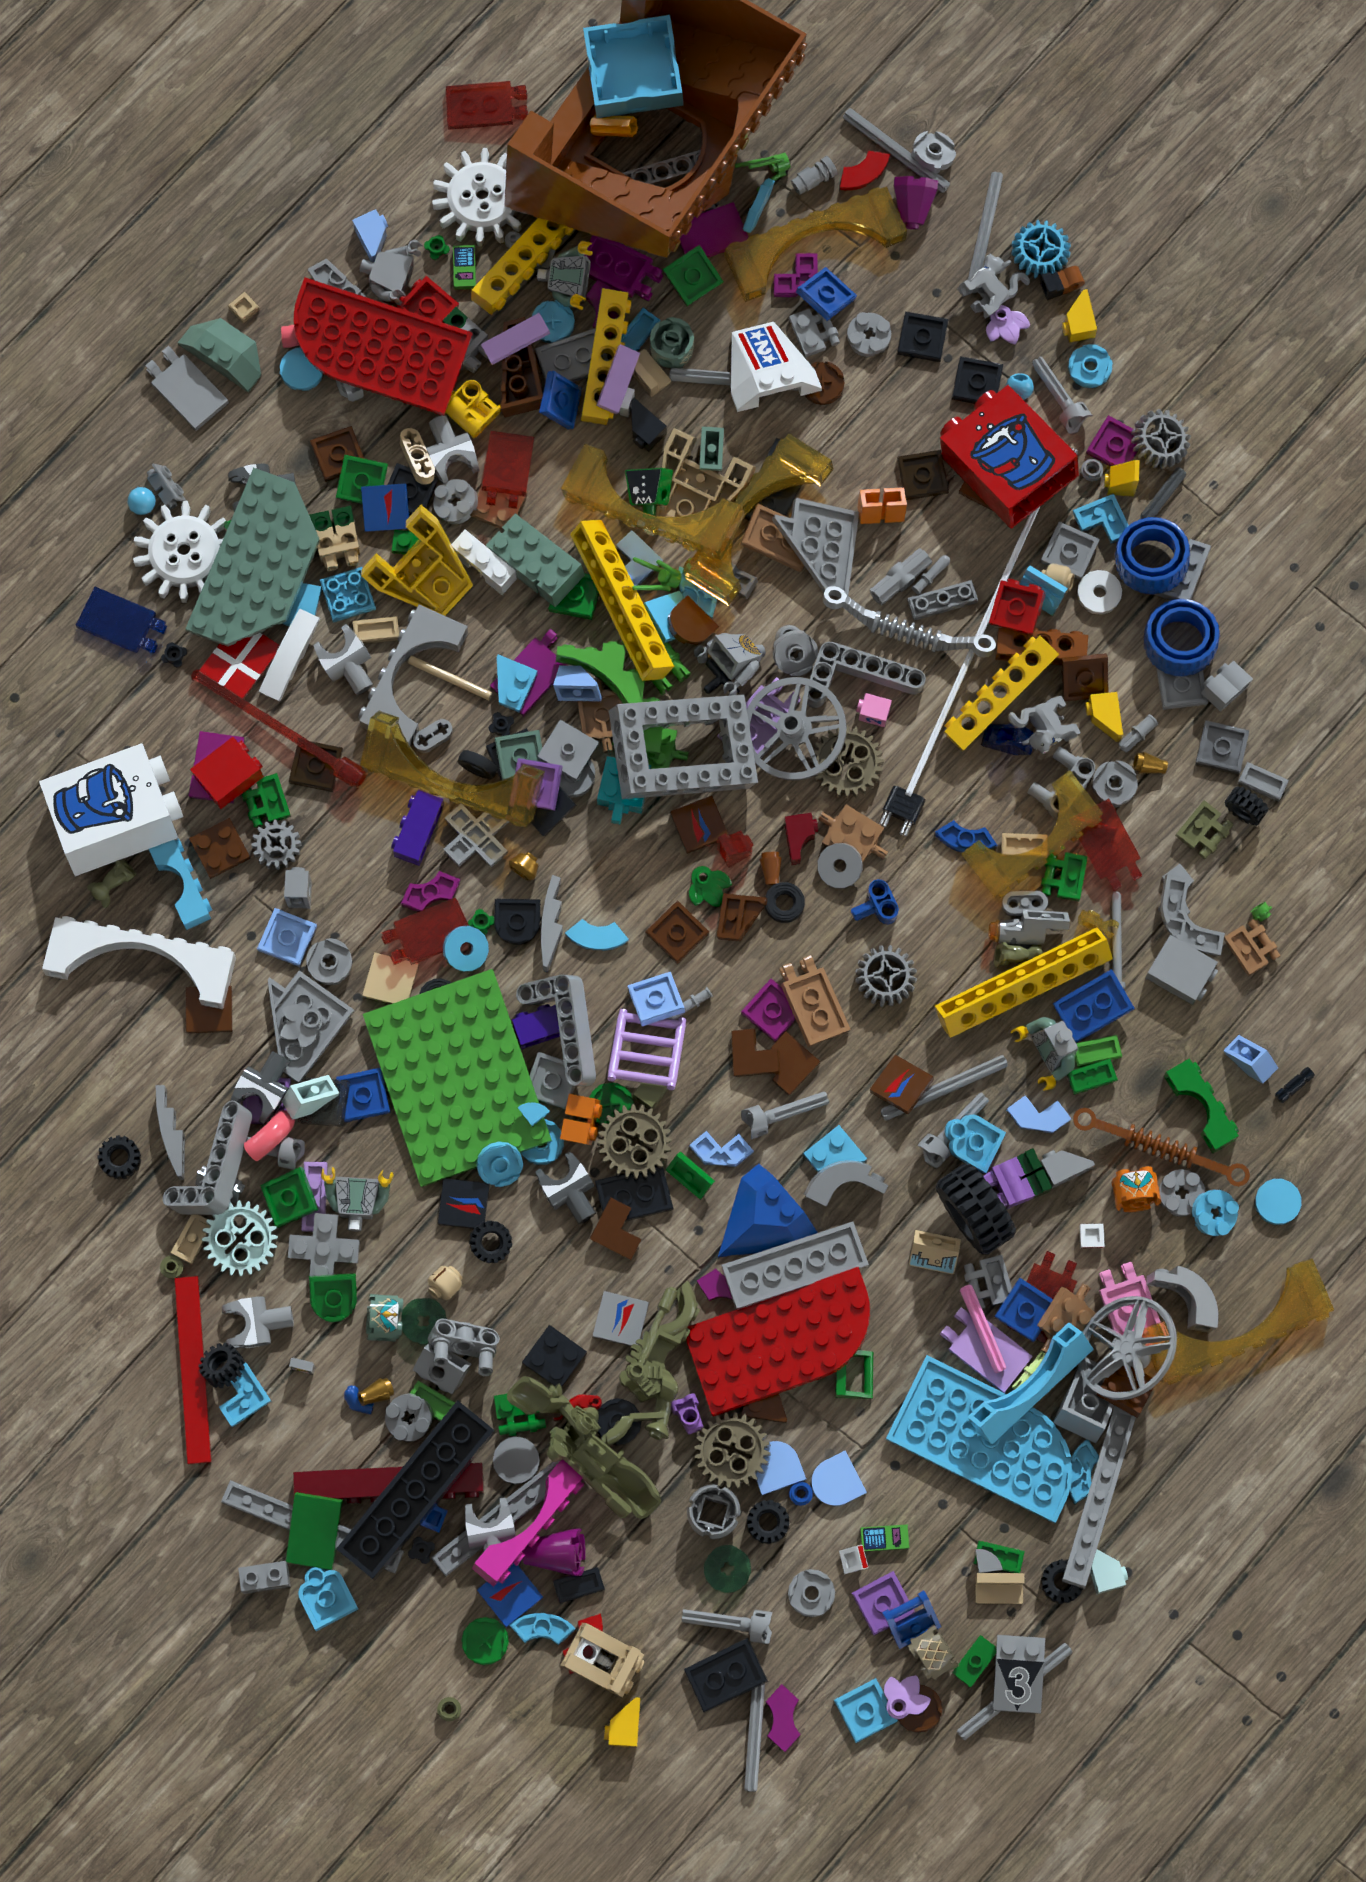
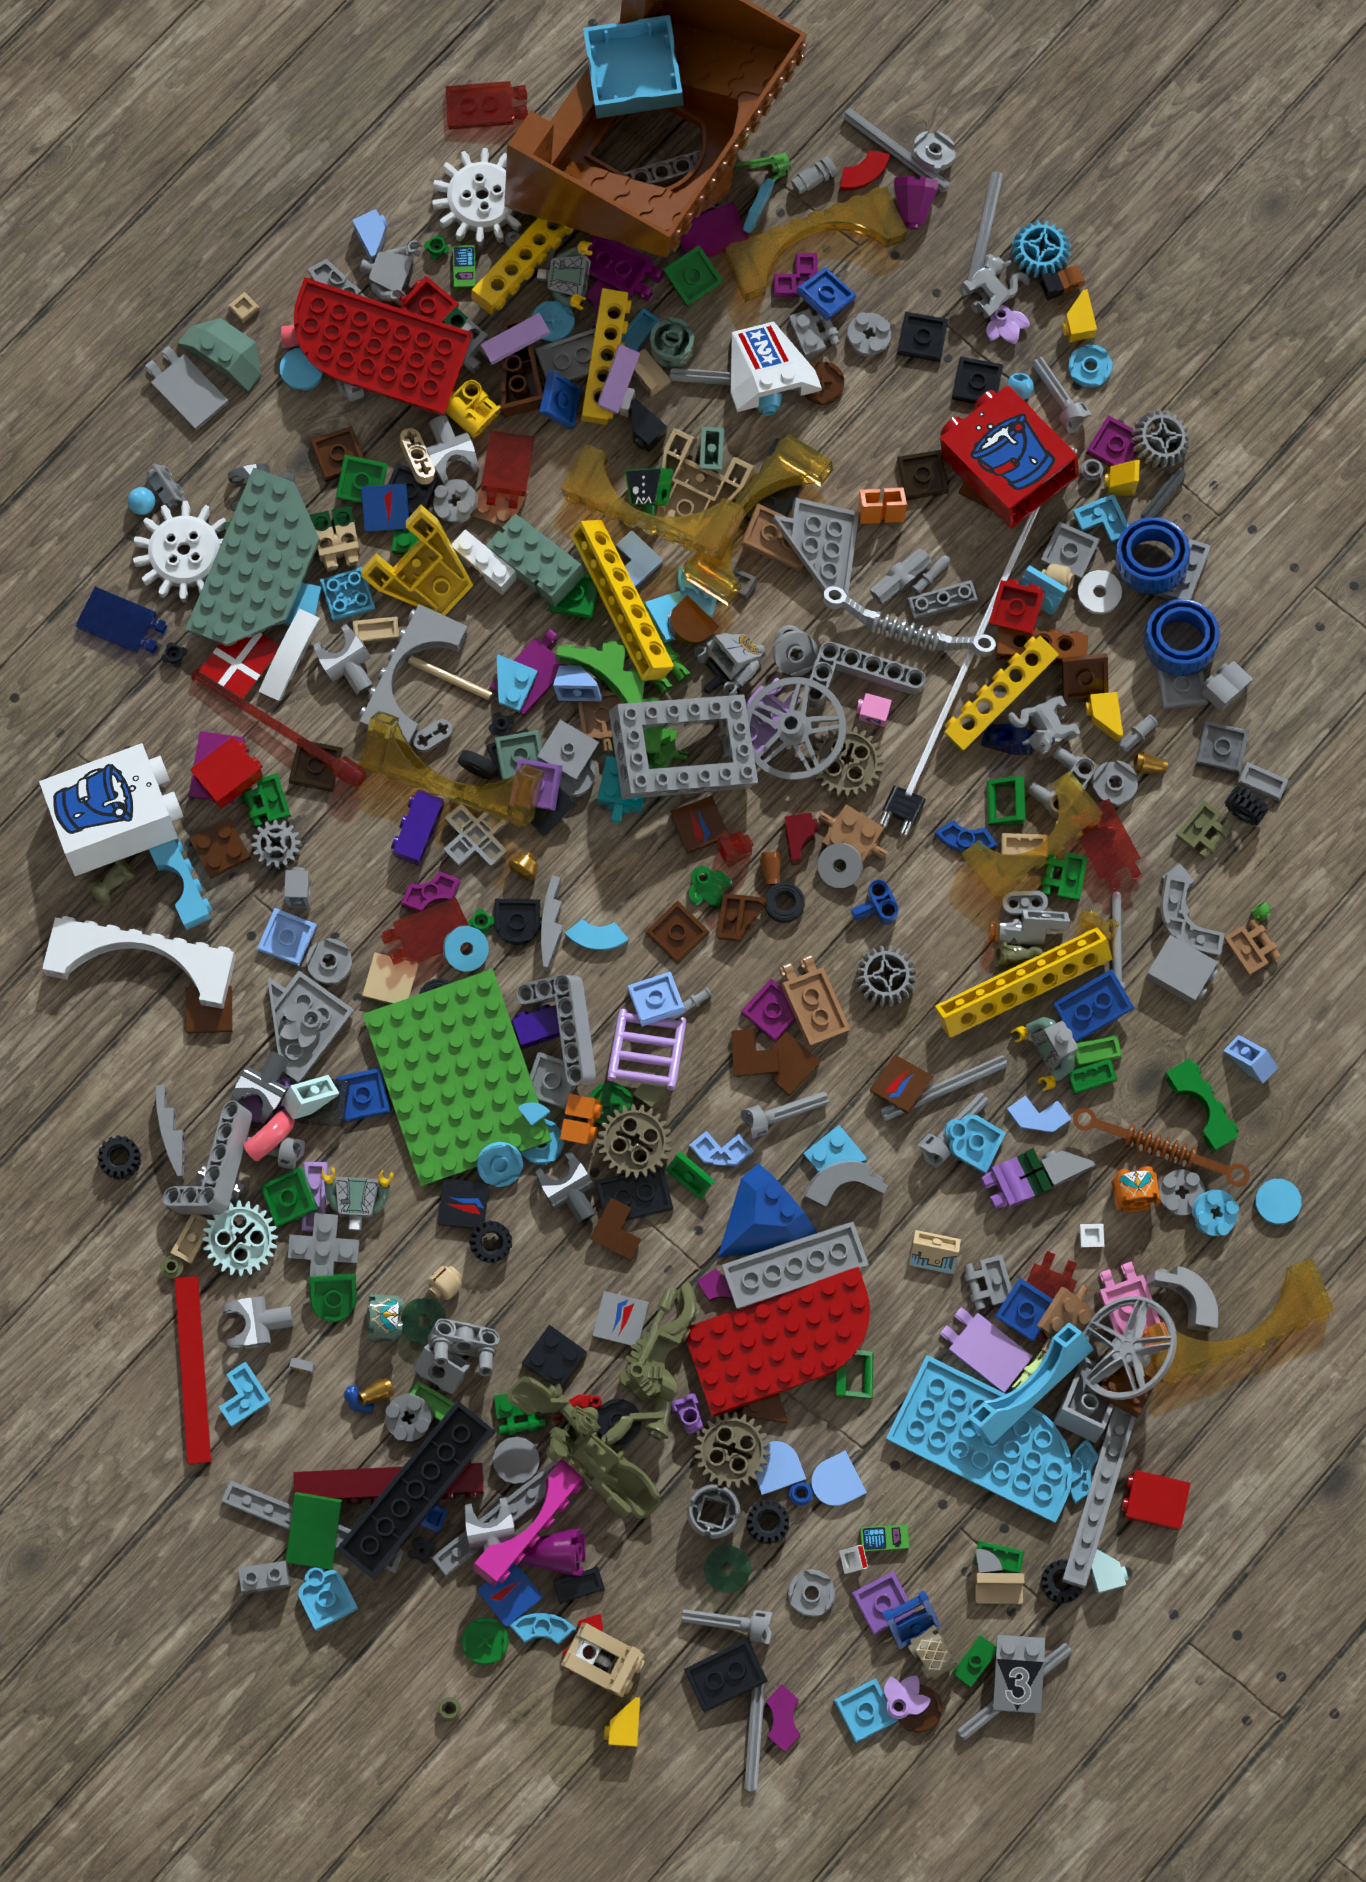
(228, 1372): black tyre -> none
(614, 126): light orange axle -> none
(667, 577): bright green plant -> none
(769, 404): none -> medium azure cone
(975, 1208): black tyre -> none
(983, 1328): bright pink axle -> none
(1017, 783): none -> green tile
(1155, 1500): none -> red brick
(1294, 1085): black axle -> none

